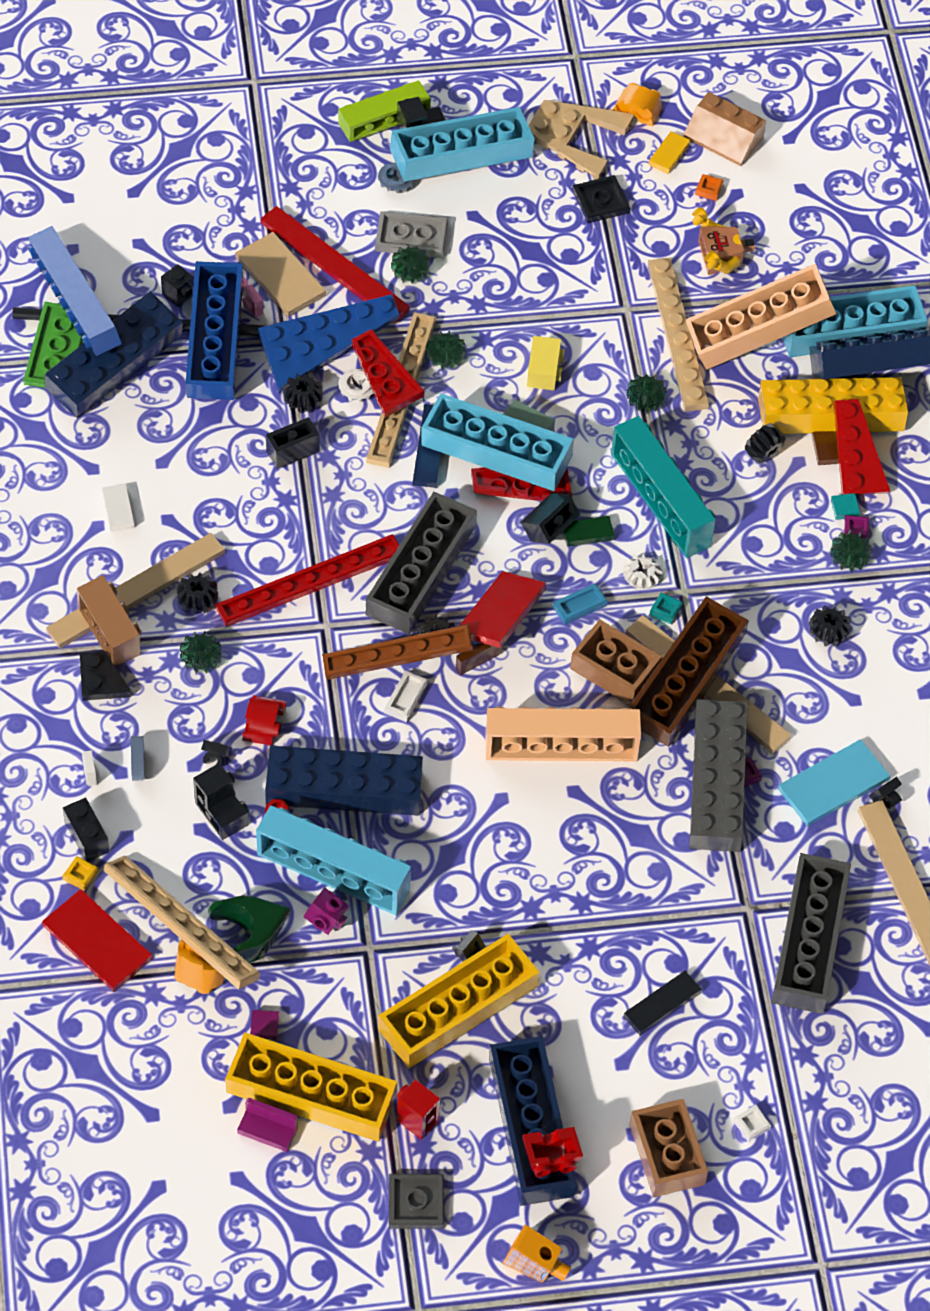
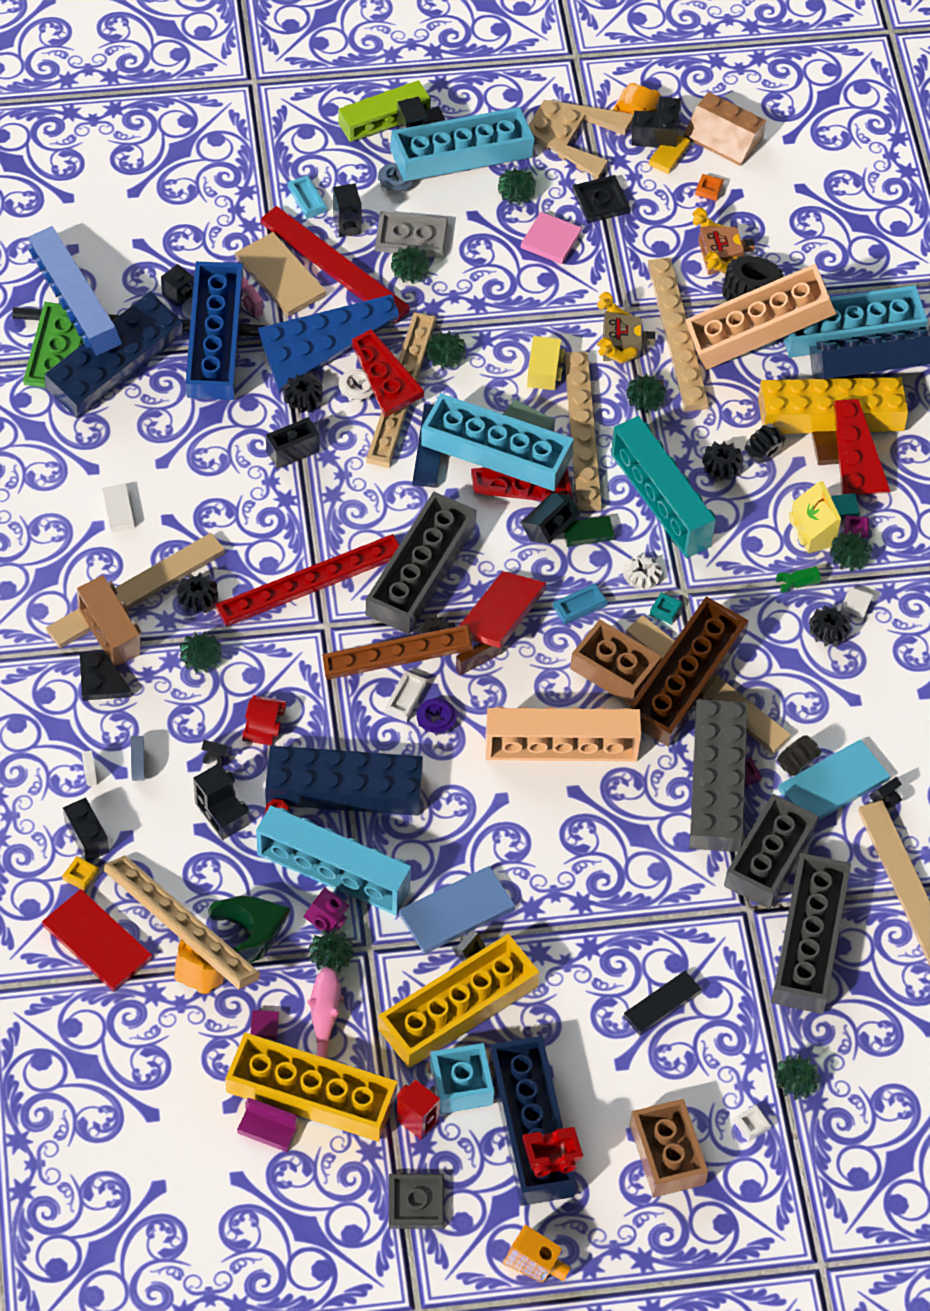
(307, 197): none -> medium azure tile
(325, 1007): none -> bright pink piece
(331, 950): none -> clear green gear
(347, 210): none -> black brick
(434, 707): none -> dark purple gear
(456, 910): none -> medium blue tile
(462, 1078): none -> medium azure brick
(516, 186): none -> clear green gear
(551, 237): none -> bright pink tile
(583, 431): none -> tan plate
(621, 333): none -> torso
(658, 127): none -> black brick
(722, 460): none -> black gear
(747, 275): none -> black tyre
(771, 851): none -> dark grey brick
(787, 1078): none -> clear green gear
(799, 579): none -> green bar
(799, 755): none -> clear smoke gear
(815, 518): none -> light yellow slope
(856, 602): none -> white tile

